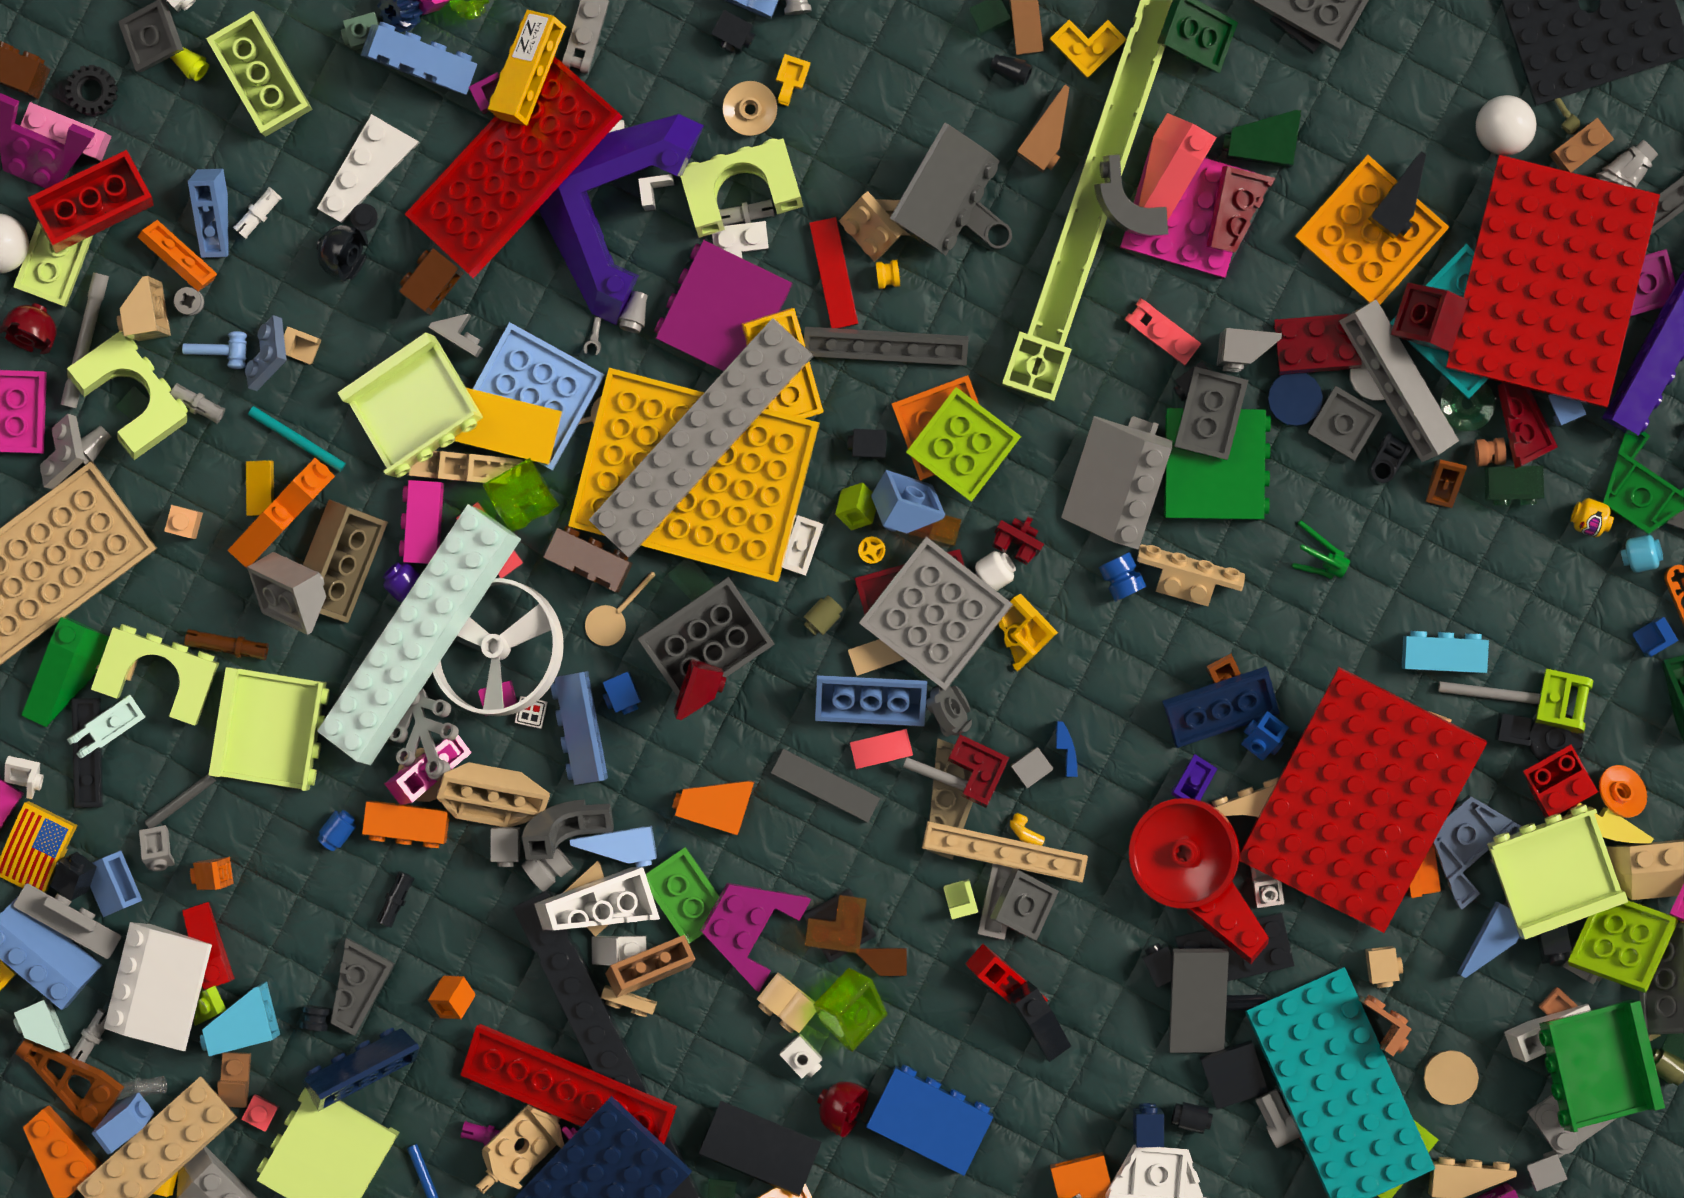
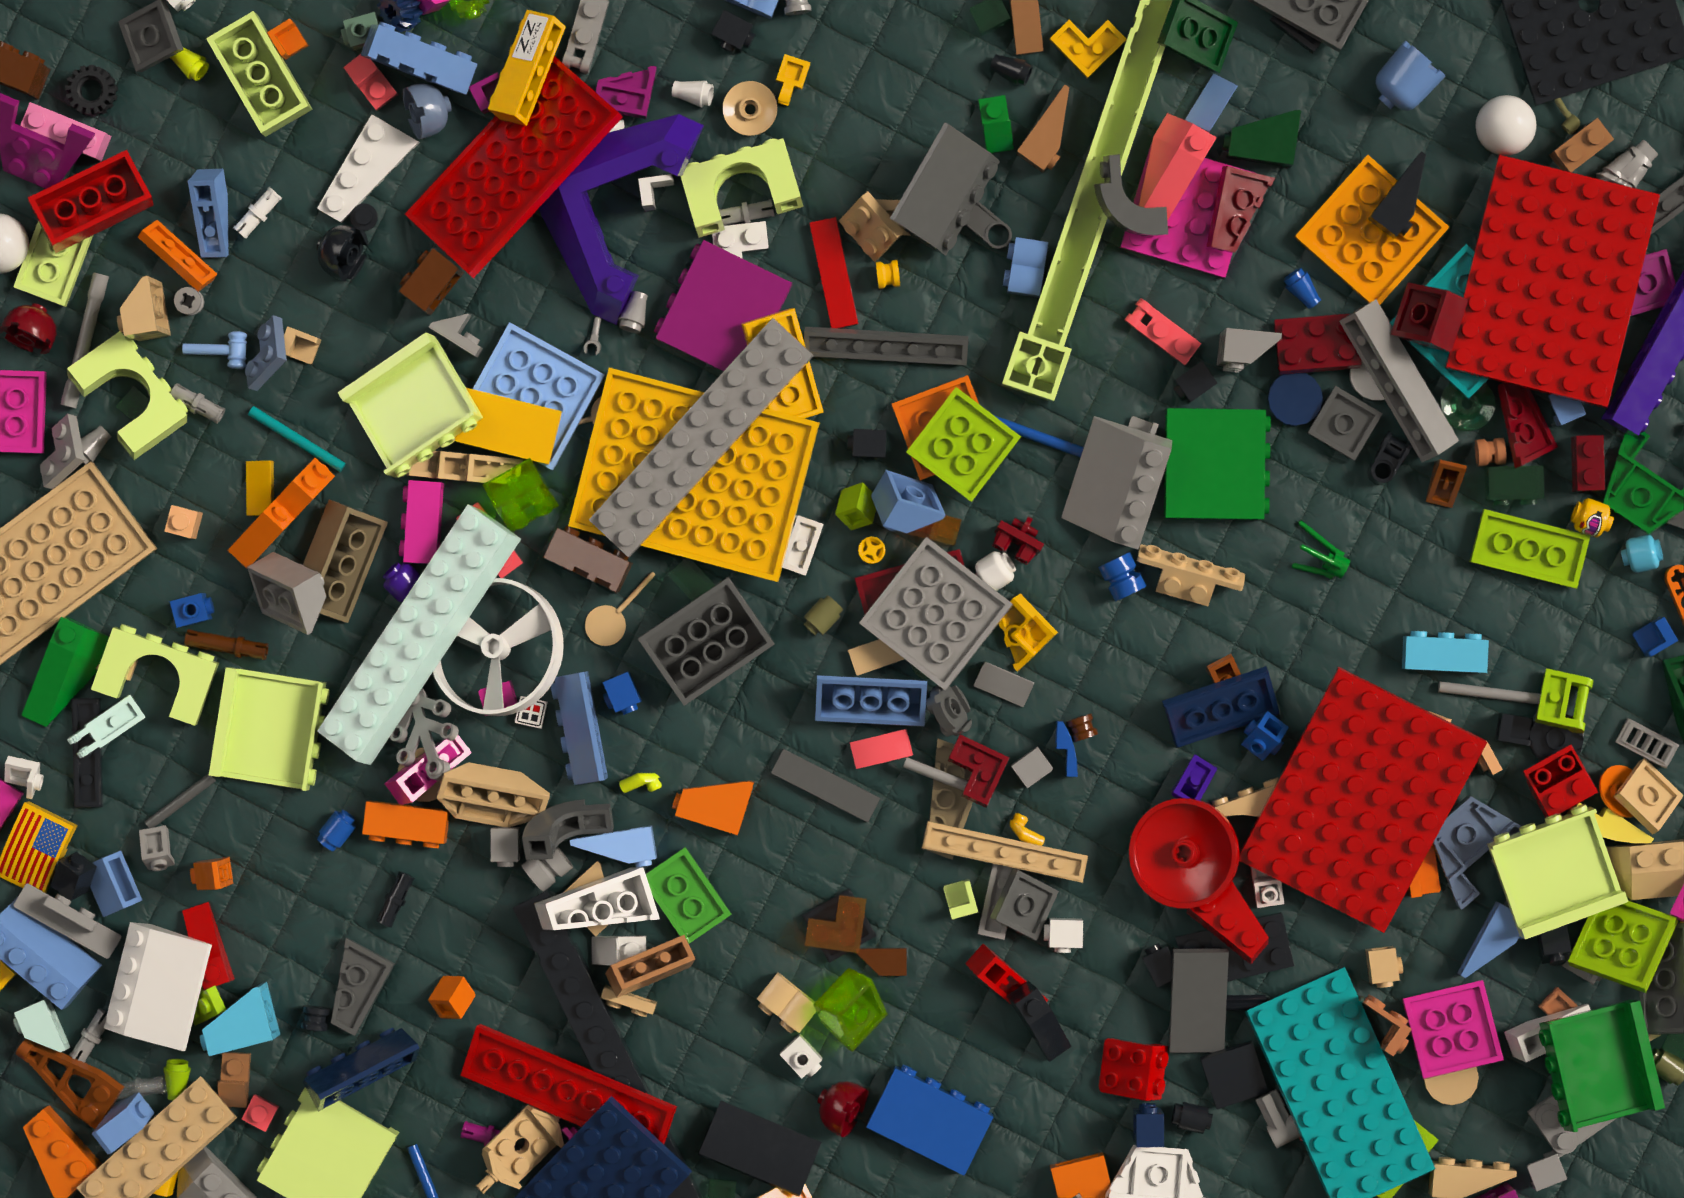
(176, 1077): none -> lime cone
(192, 610): none -> blue brick
(287, 39): none -> orange panel
(370, 81): none -> coral slope
(427, 109): none -> sand blue cylinder
(629, 92): none -> magenta wing
(640, 779): none -> neon yellow arm
(694, 92): none -> white cone
(698, 688): dark red slope -> none
(739, 920): magenta wing -> none
(996, 124): none -> green slope
(1003, 684): none -> light grey slope
(1027, 267): none -> medium blue brick
(1043, 438): none -> blue bar
(1064, 934): none -> white brick
(1082, 727): none -> reddish brown wheel
(1133, 1069): none -> red bracket
(1211, 102): none -> medium blue slope
(1211, 413): dark grey plate -> none
(1301, 287): none -> blue cone
(1407, 78): none -> medium blue cylinder
(1452, 1029): none -> dark pink plate
(1489, 761): none -> light nougat bracket
(1530, 548): none -> lime plate
(1588, 463): none -> dark red brick
(1648, 796): none -> tan plate
(1668, 754): none -> light grey slope

